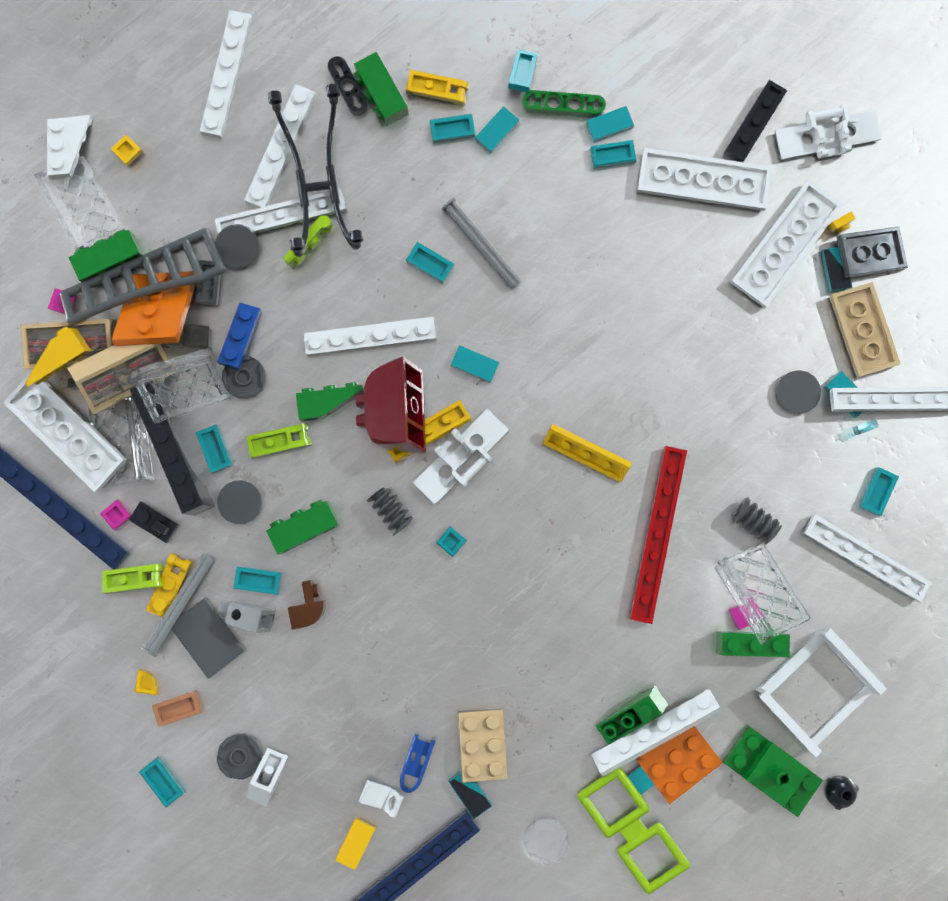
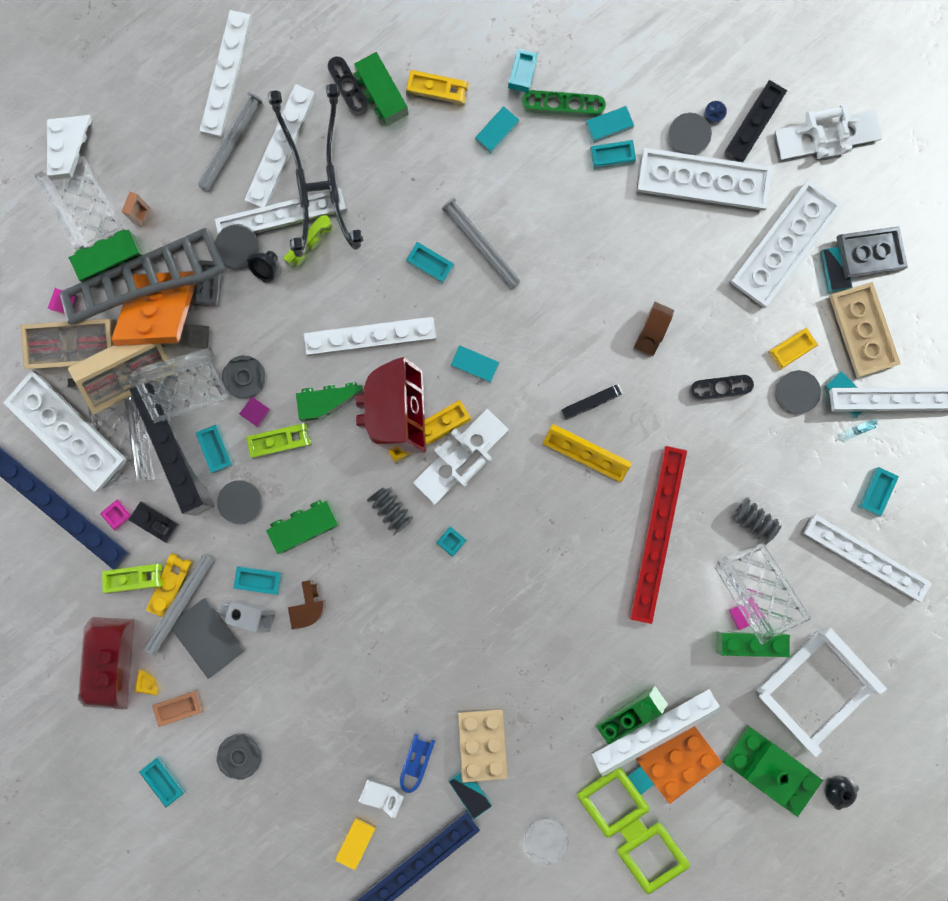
(59, 354): yellow slope -> none
(106, 663): none -> dark red hips
(126, 150): yellow plate -> none
(135, 209): none -> nougat tile
(229, 141): none -> light grey axle
(239, 336): blue plate -> none
(254, 412): none -> magenta tile
(263, 265): none -> black piece
(266, 777): white slope -> none
(452, 128): teal tile -> none
(591, 402): none -> black beam
(654, 328): none -> reddish brown brick
(689, 134): none -> dark grey tile
(715, 112): none -> dark blue tile
(715, 395): none -> black beam
(793, 348): none -> yellow tile
(841, 224): yellow plate -> none

